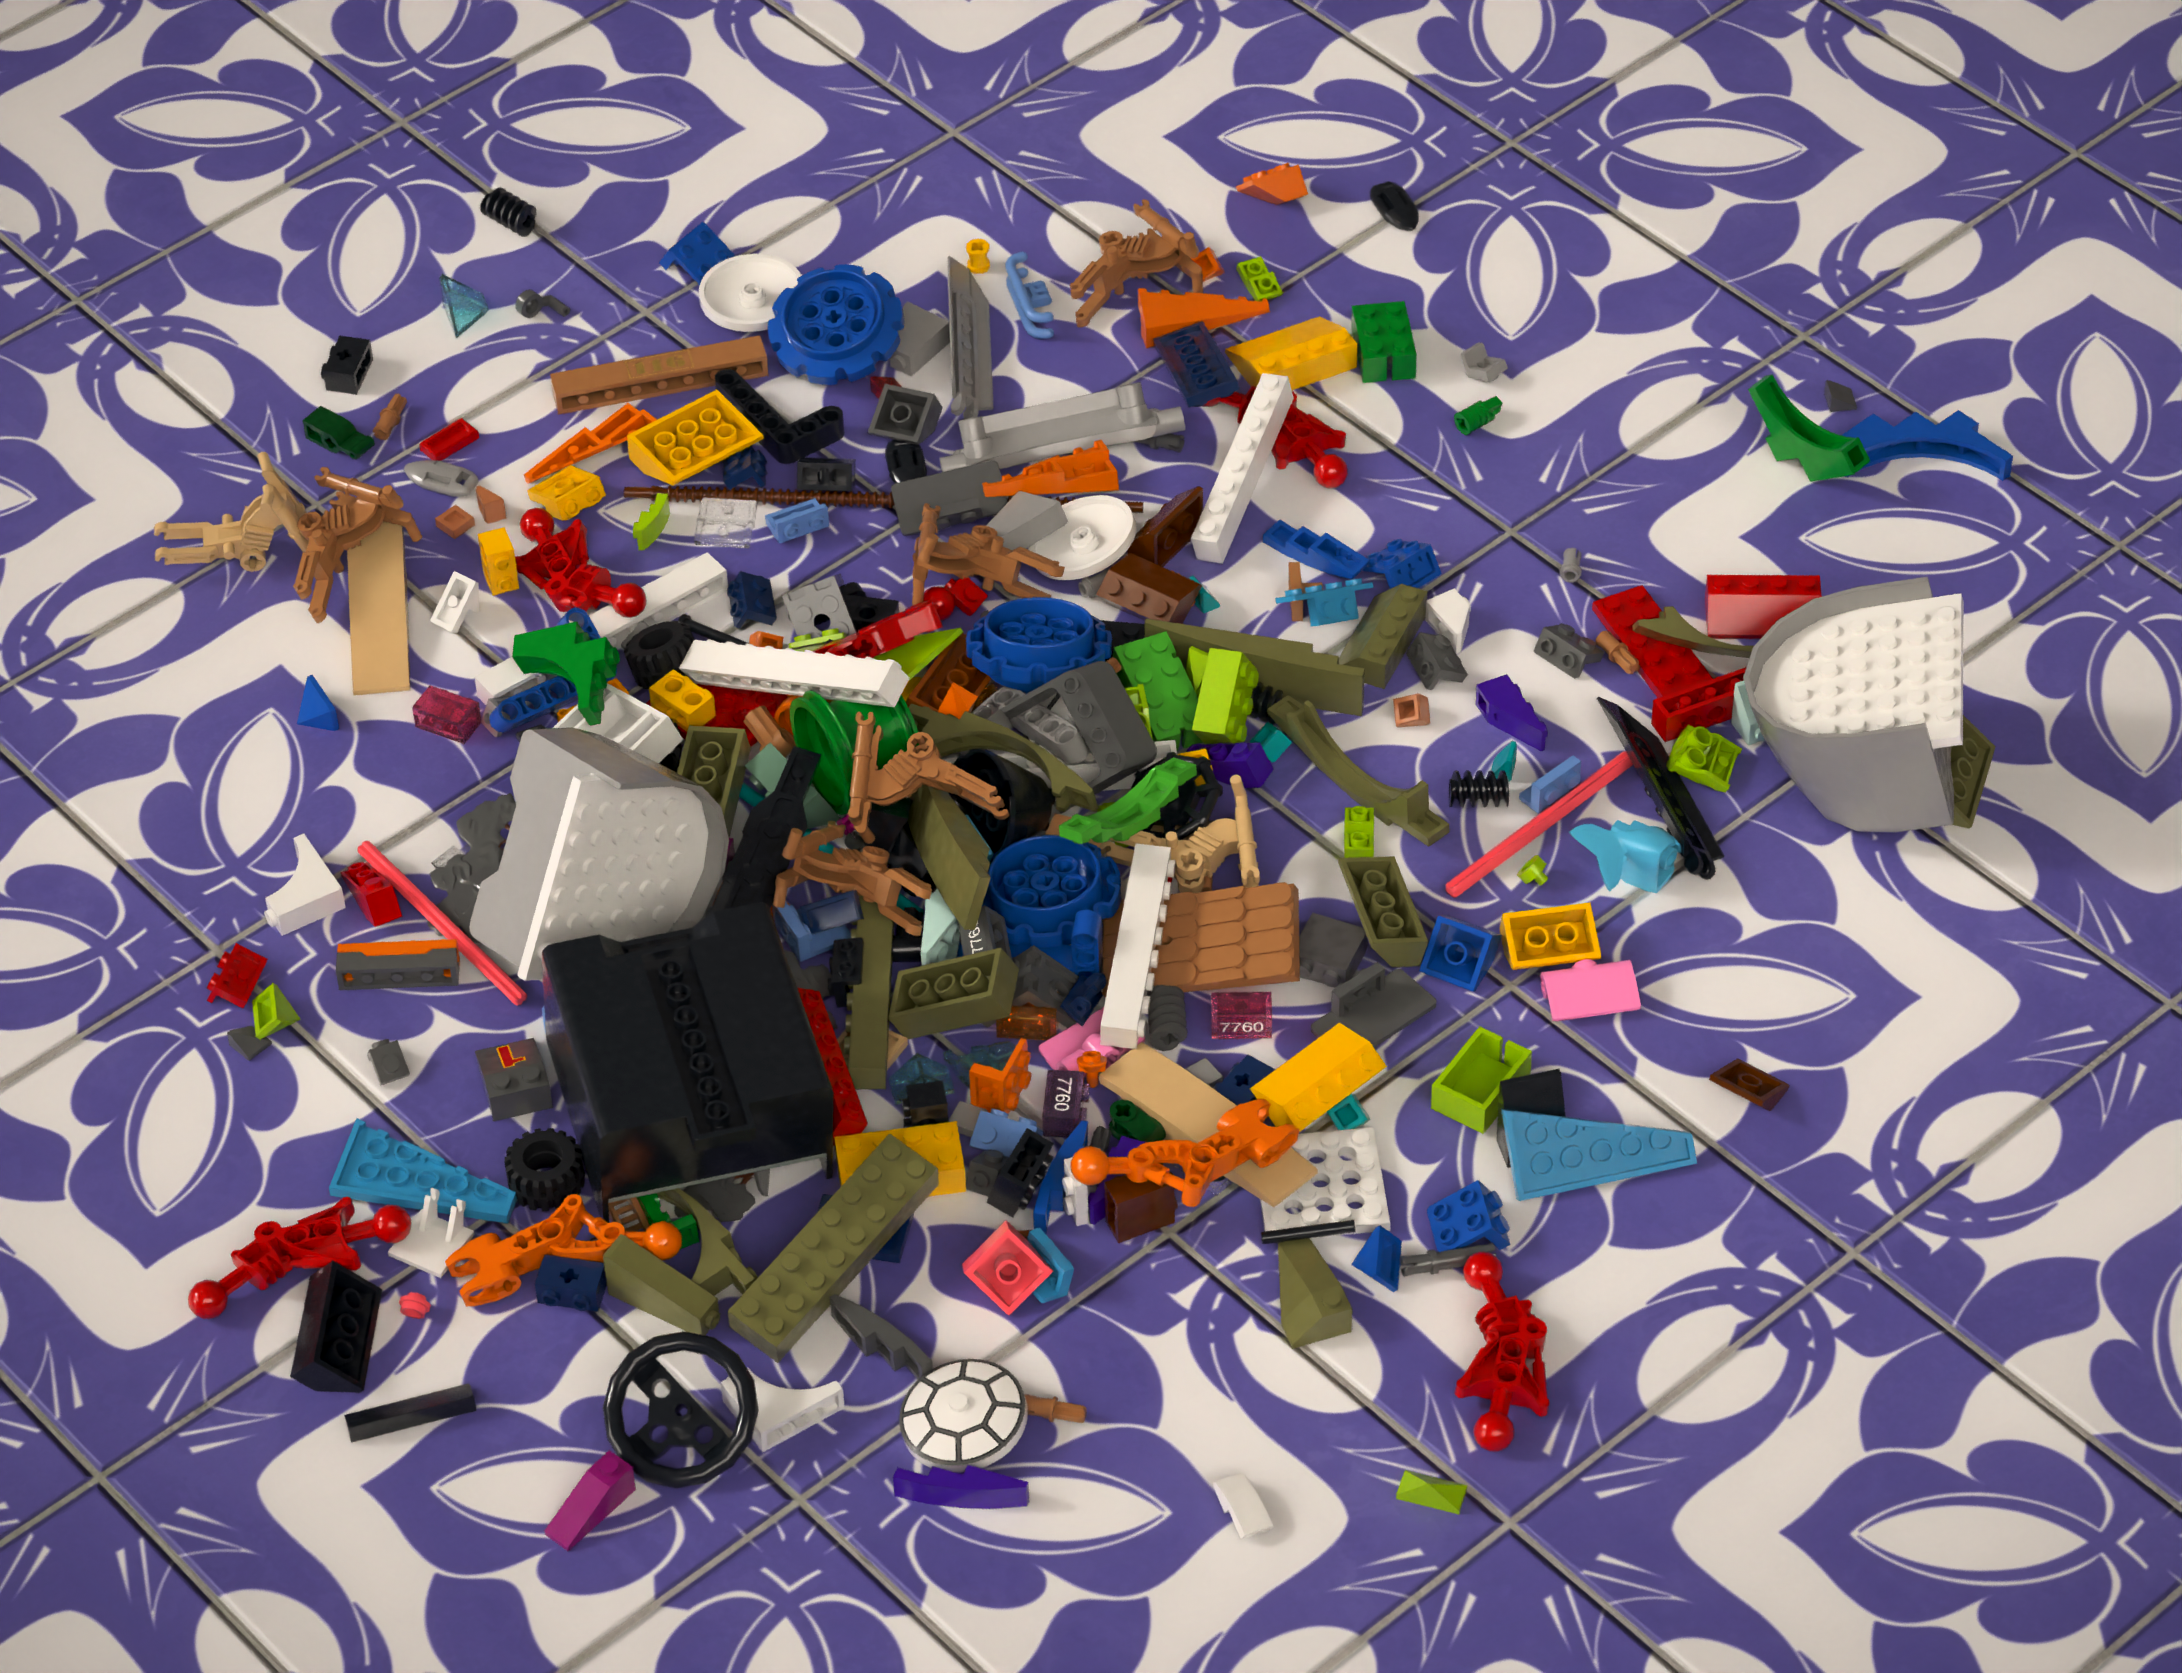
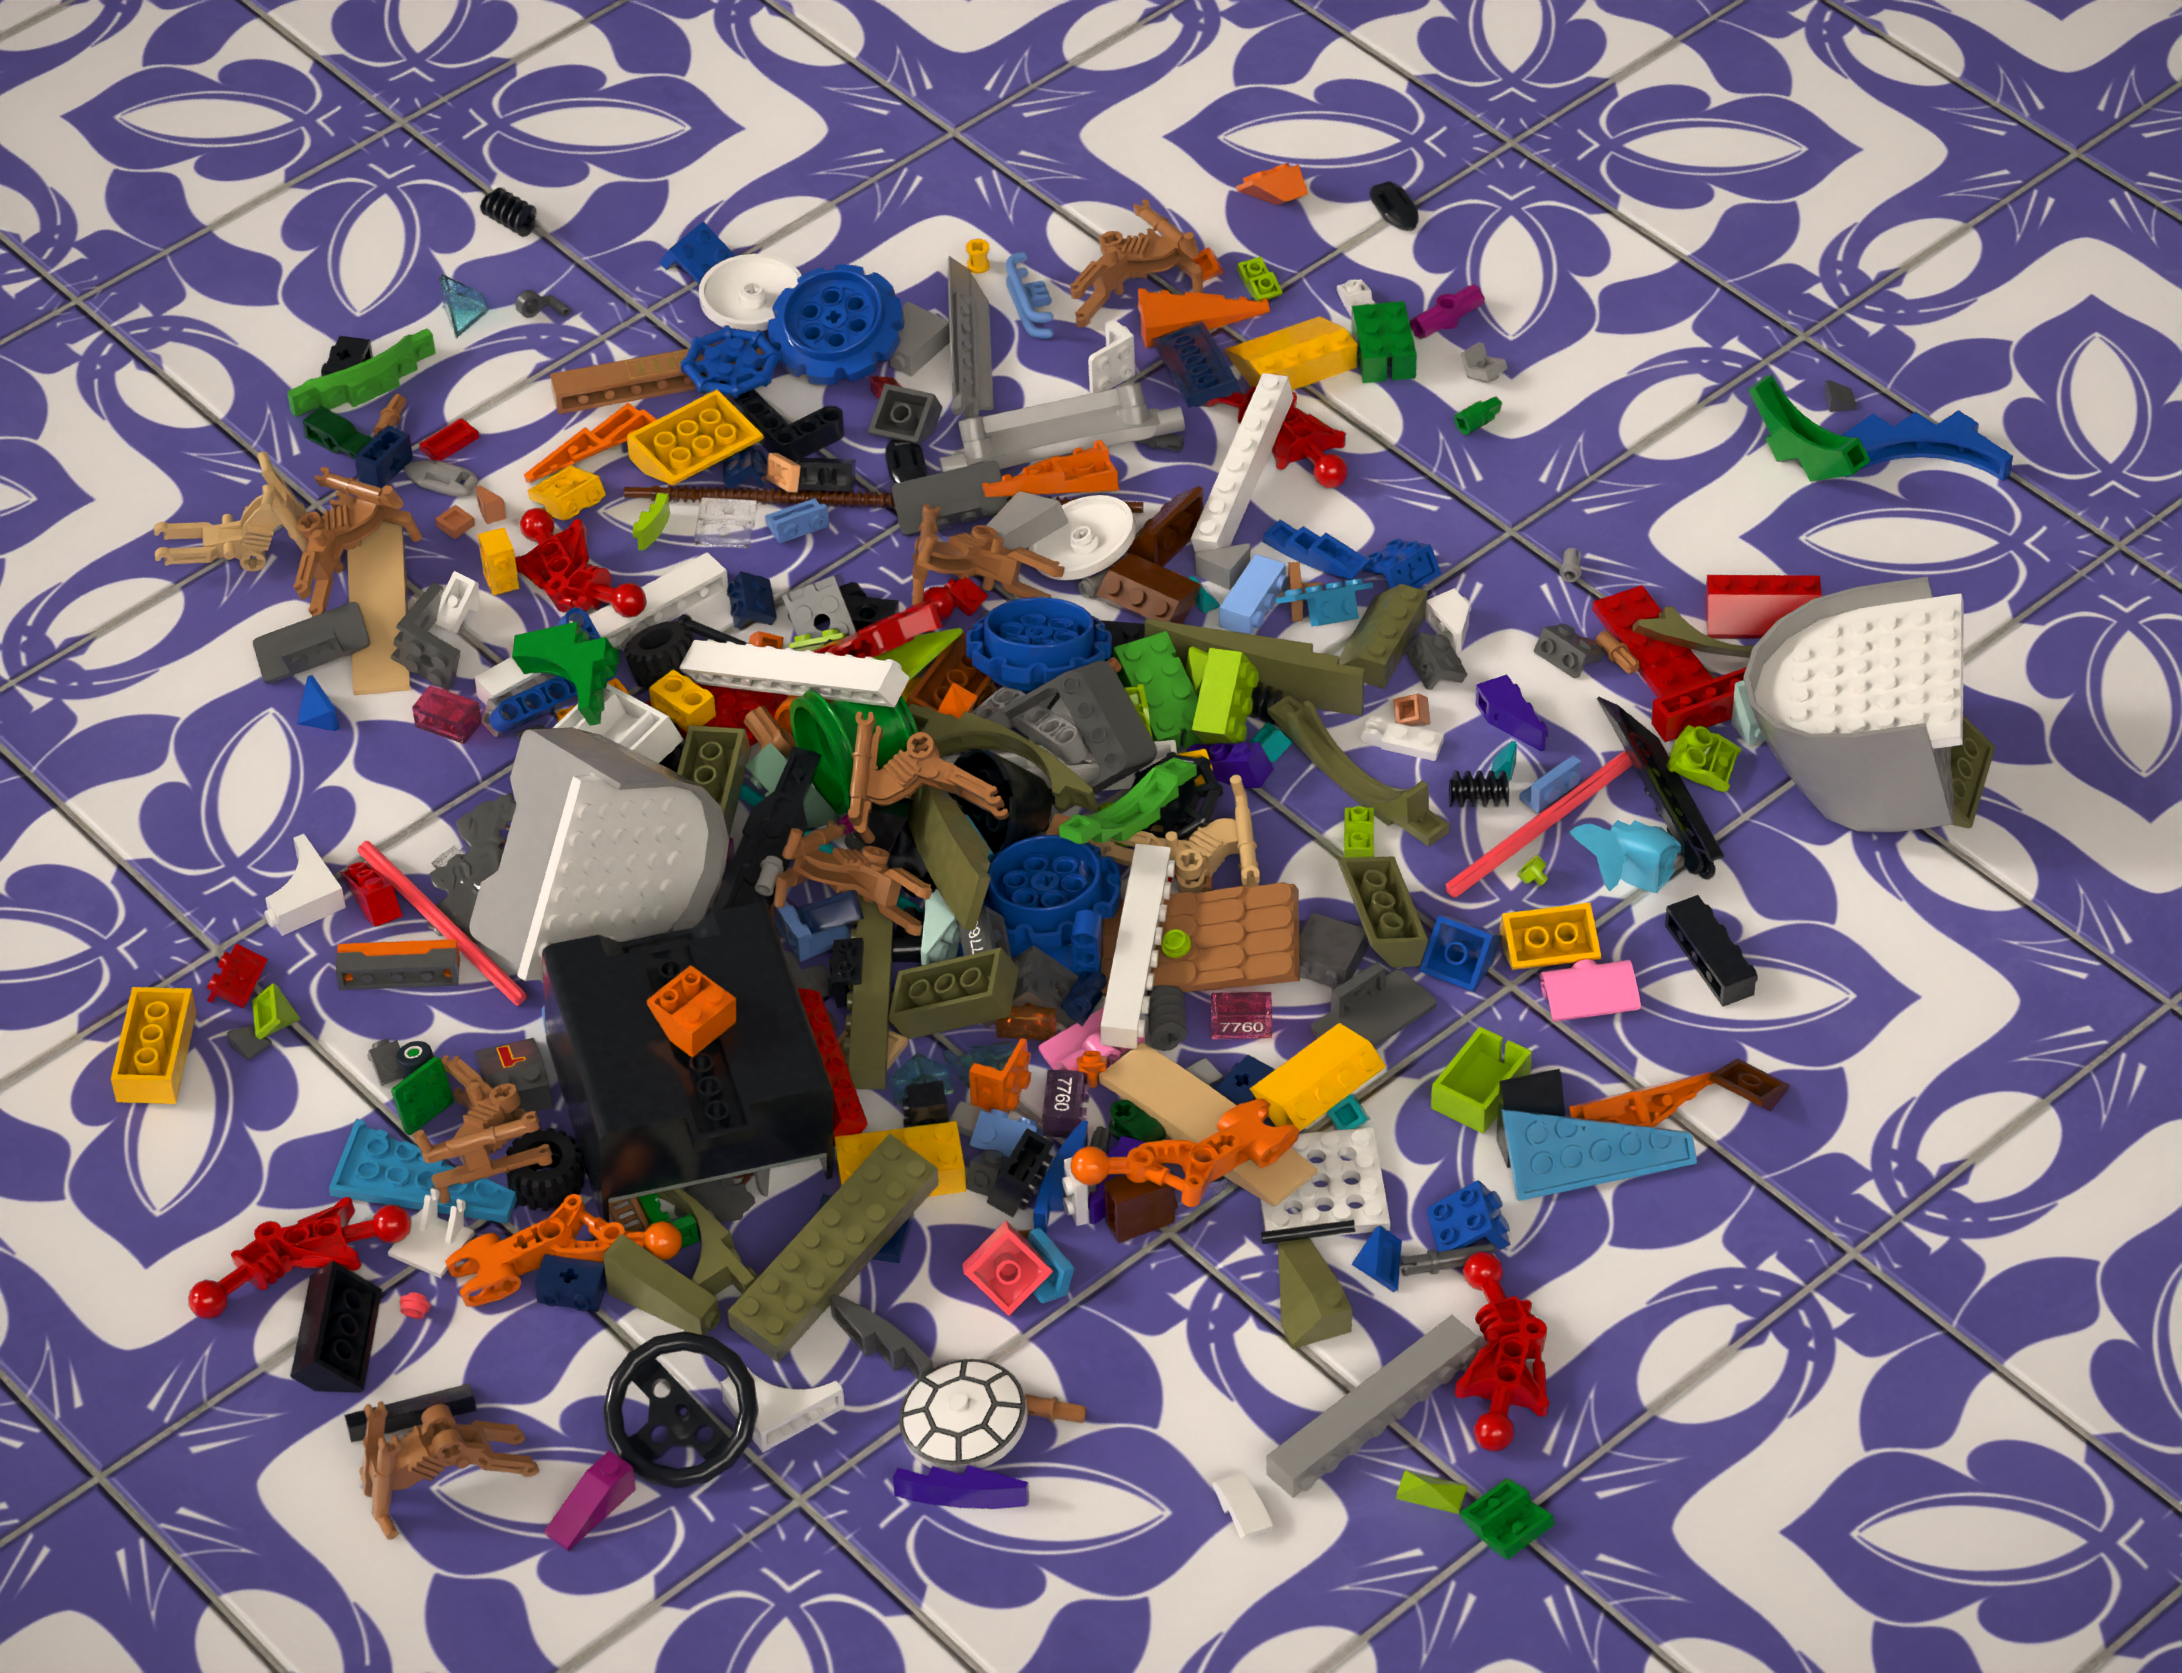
(153, 1045): none -> yellow brick
(311, 642): none -> dark grey bracket
(365, 379): none -> bright green piece
(383, 457): none -> dark blue brick
(421, 650): none -> dark grey bracket
(424, 1086): none -> green plate
(427, 1451): none -> medium nougat piece
(489, 1124): none -> medium nougat piece
(693, 1010): none -> orange slope
(739, 376): none -> blue plate
(770, 869): none -> light grey pin
(783, 472): none -> light nougat plate
(1115, 361): none -> white bracket
(1175, 943): none -> lime plate
(1222, 565): none -> light grey slope
(1253, 595): none -> light blue brick
(1354, 293): none -> white slope
(1372, 1406): none -> light grey brick
(1402, 738): none -> white hinge
(1447, 311): none -> magenta piece
(1507, 1518): none -> green slope
(1645, 1105): none -> orange wedge
(1711, 950): none -> black brick

